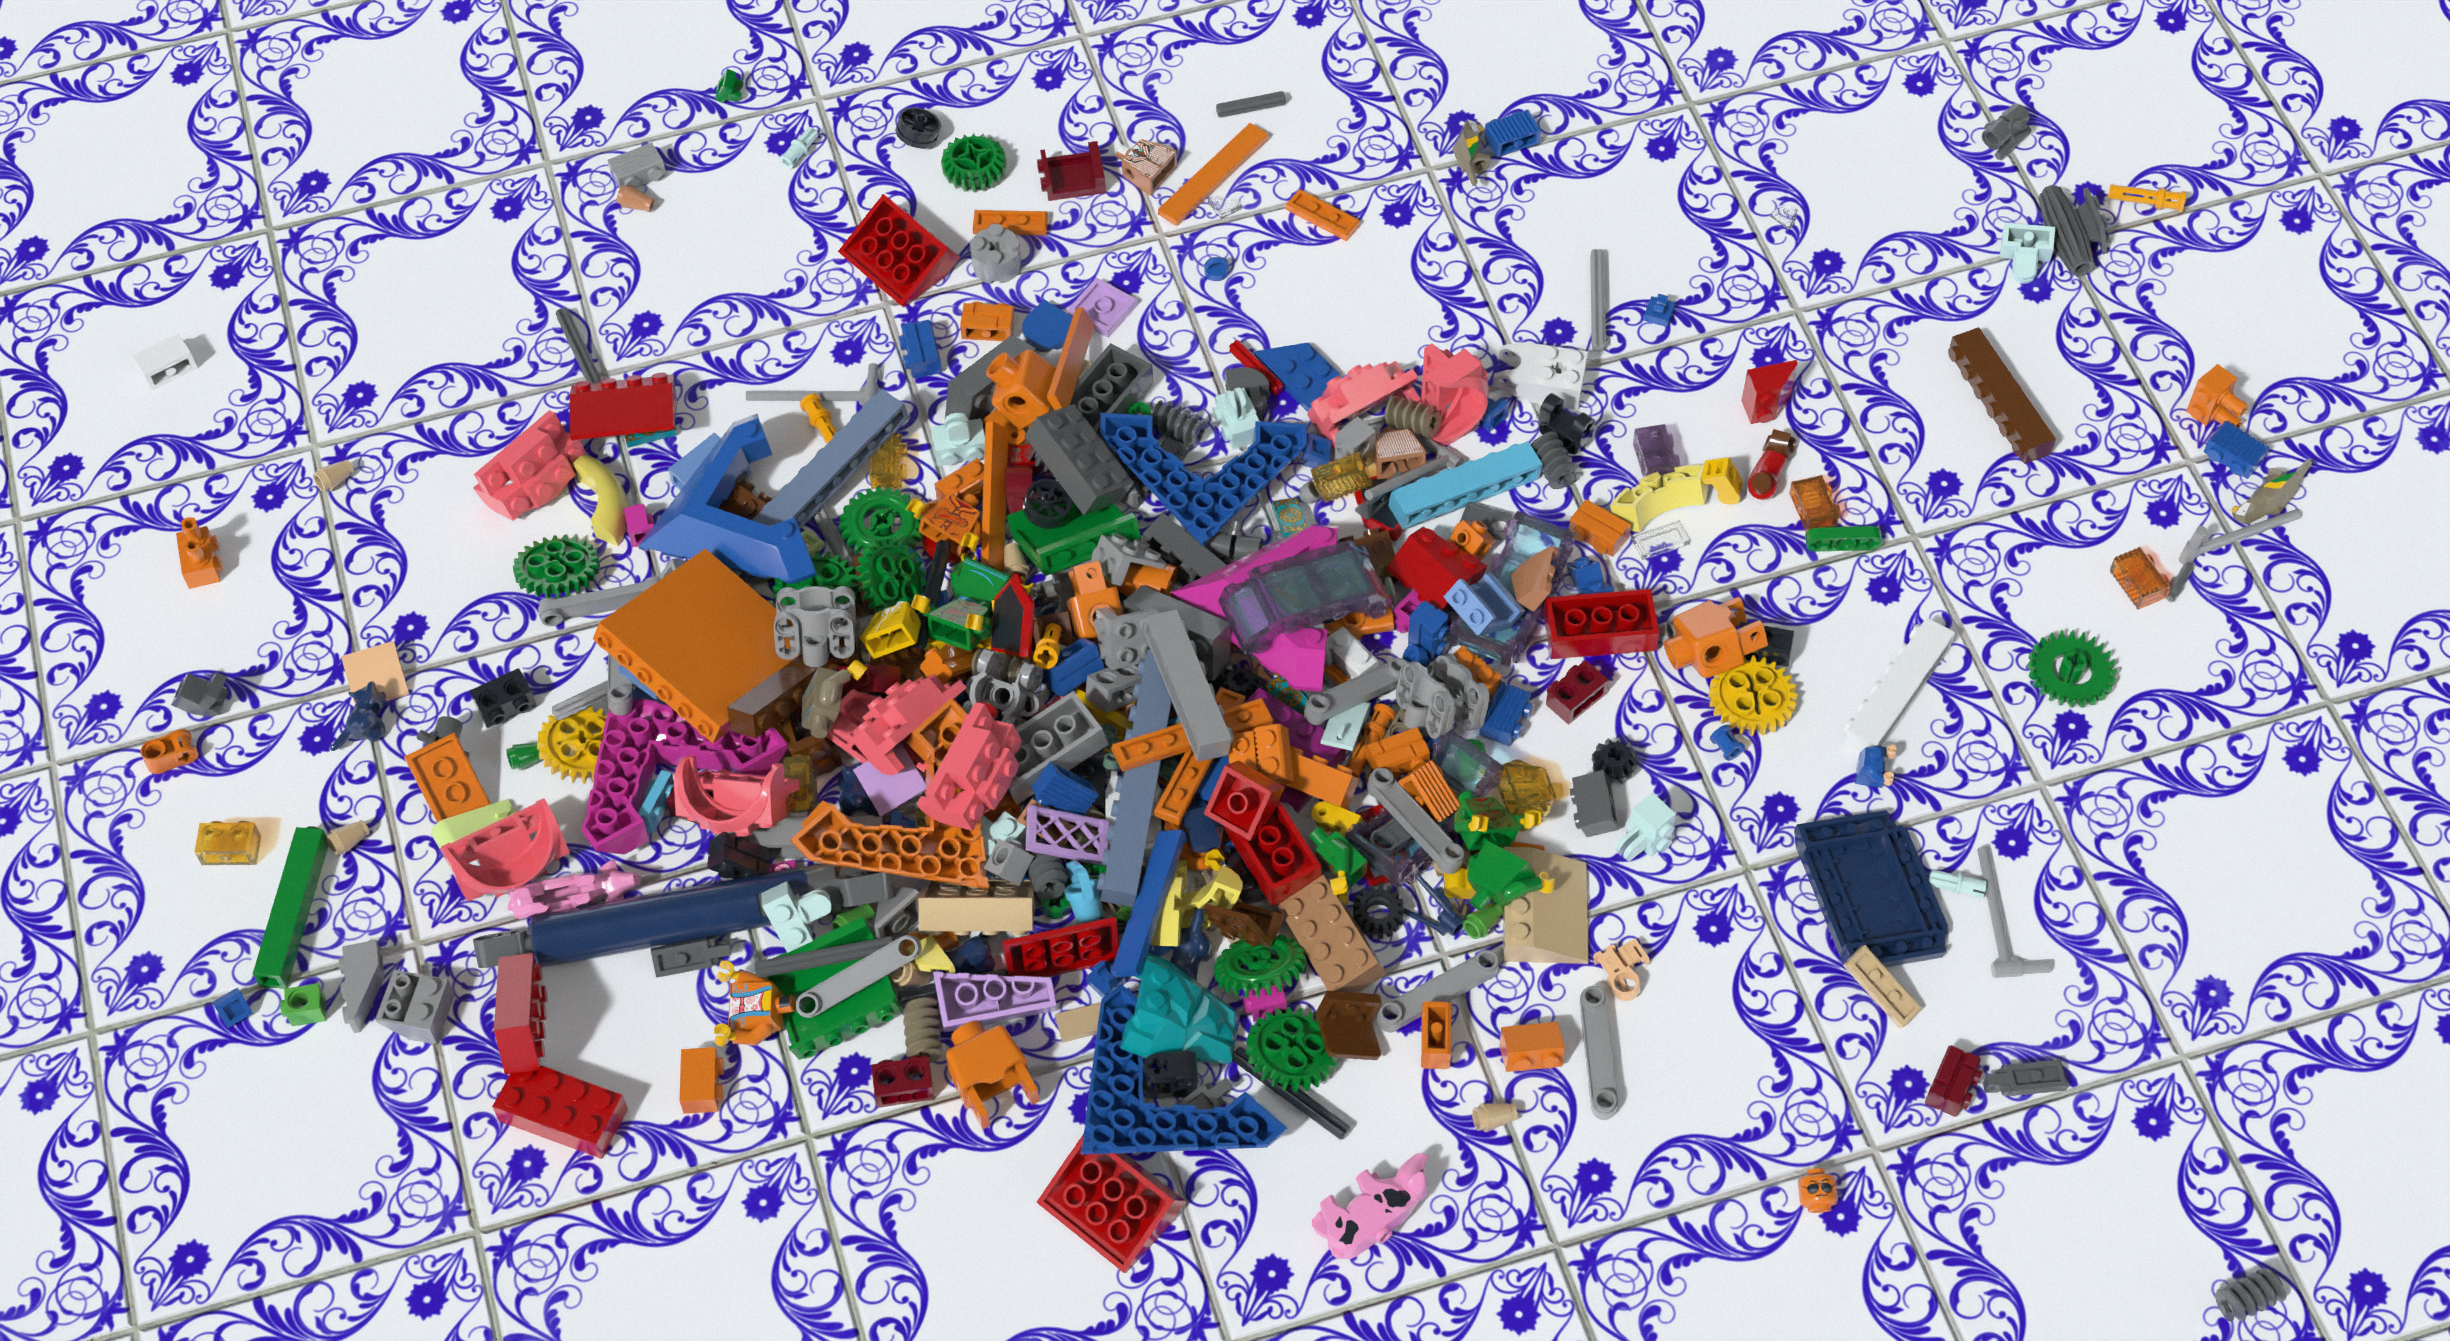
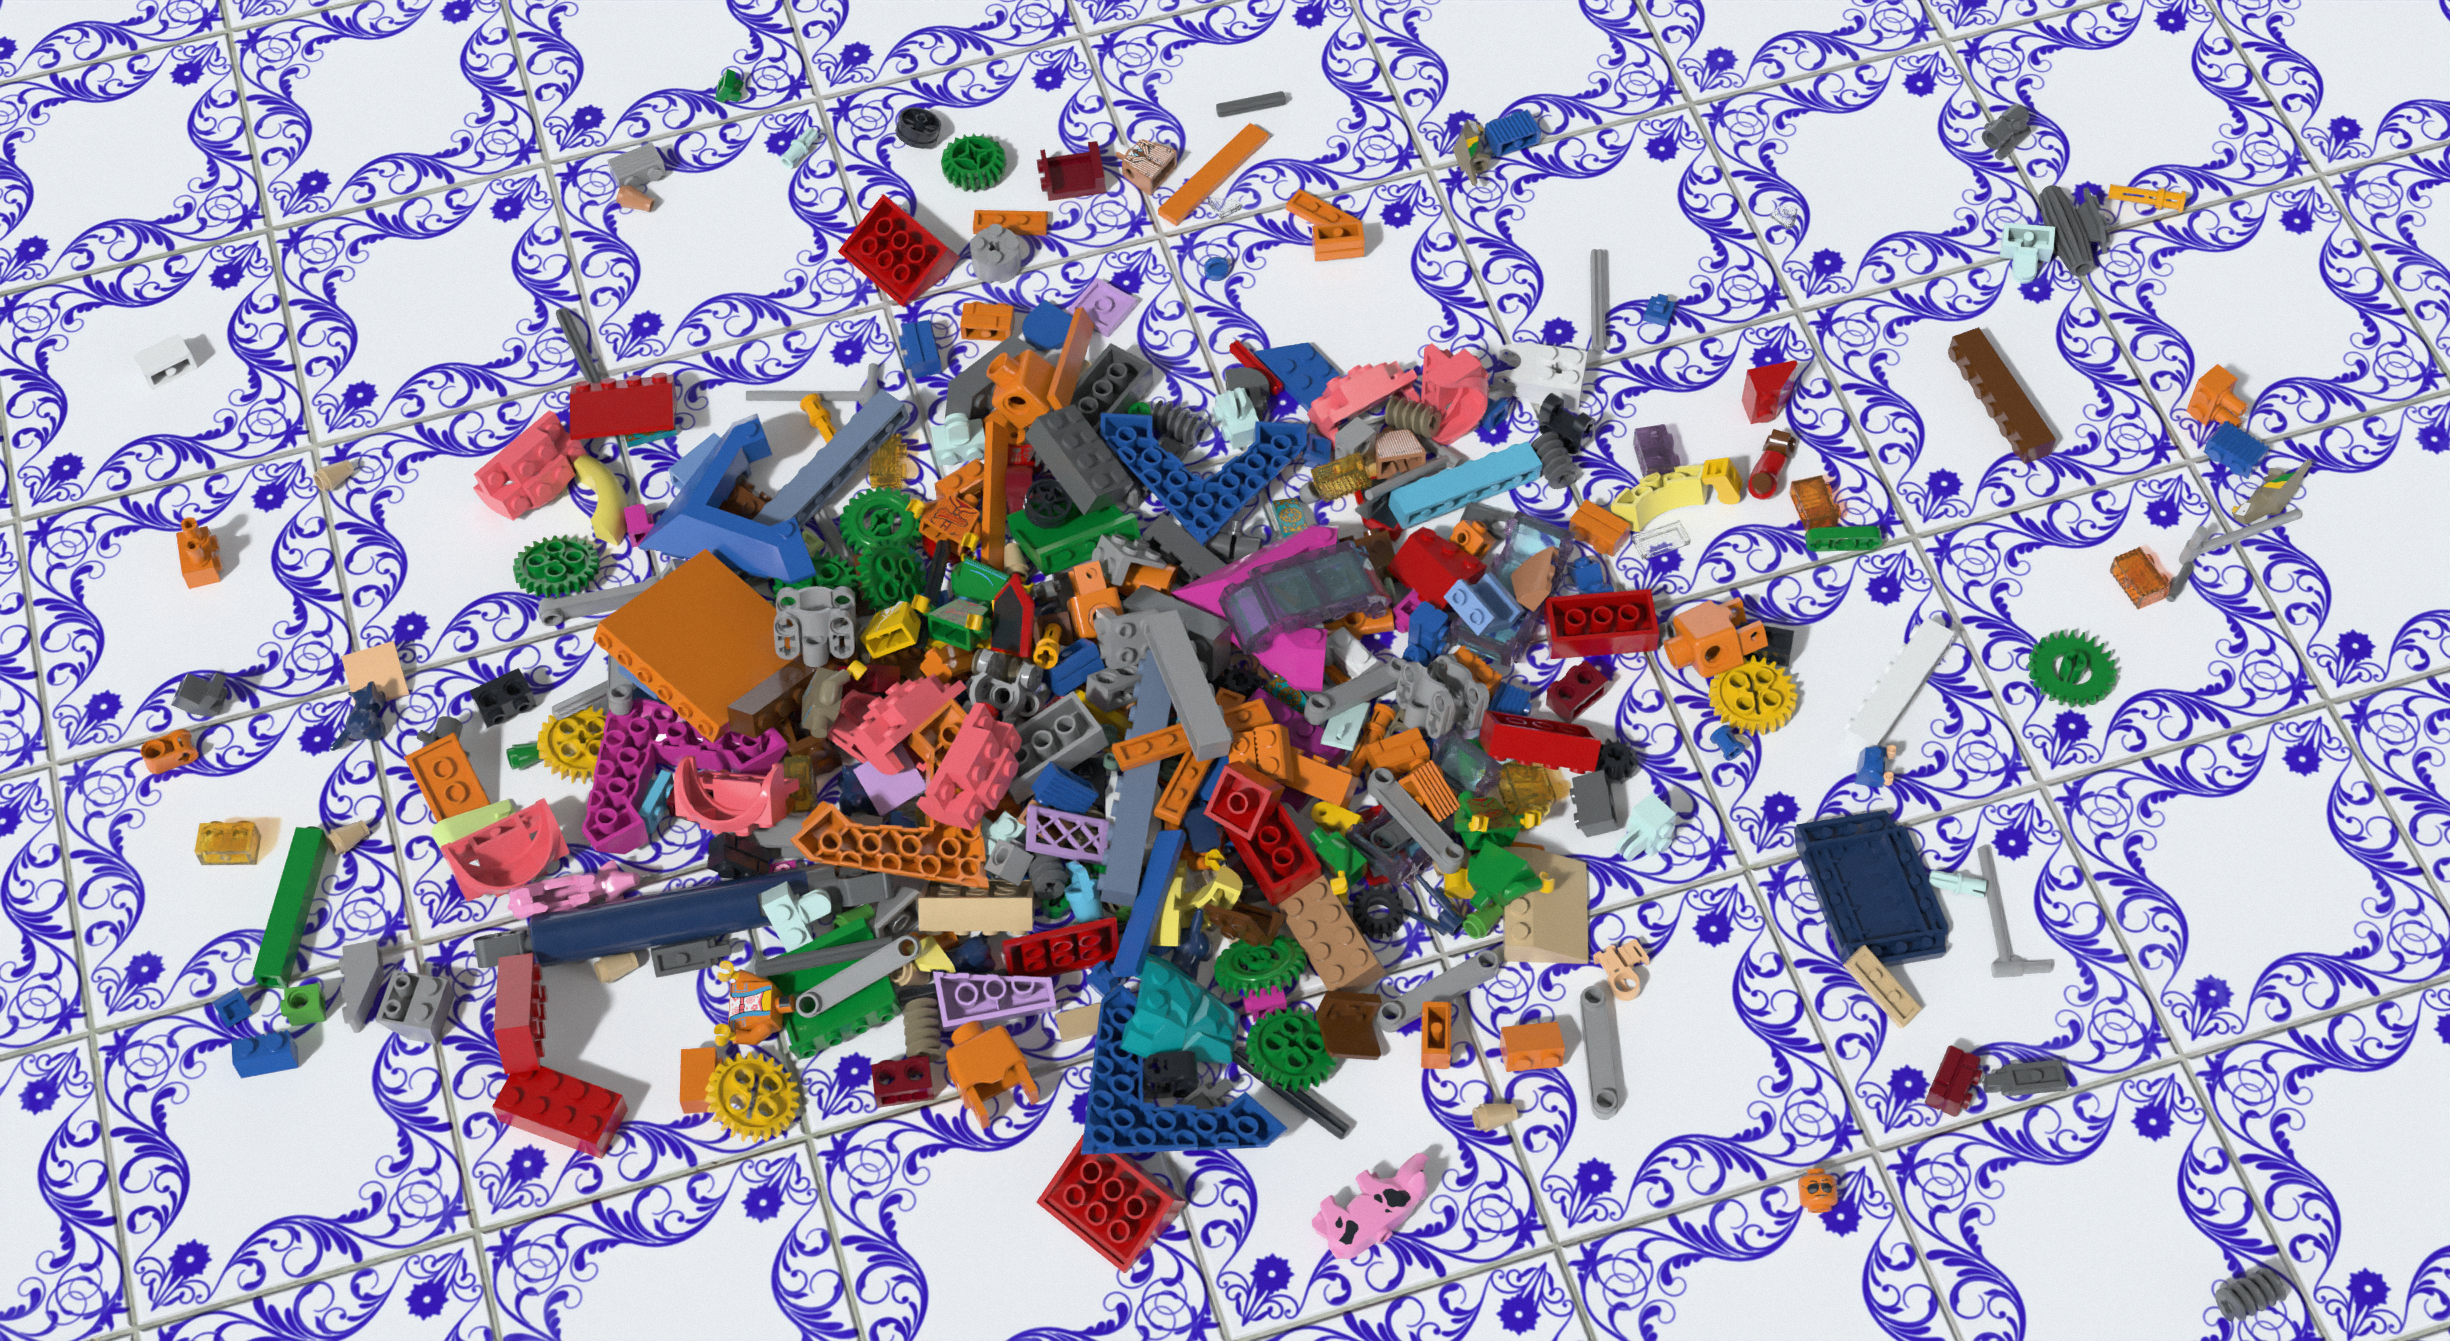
(264, 1054): none -> blue brick
(614, 966): none -> tan cone
(726, 1090): none -> yellow gear
(1338, 241): none -> orange brick
(1539, 741): none -> red brick

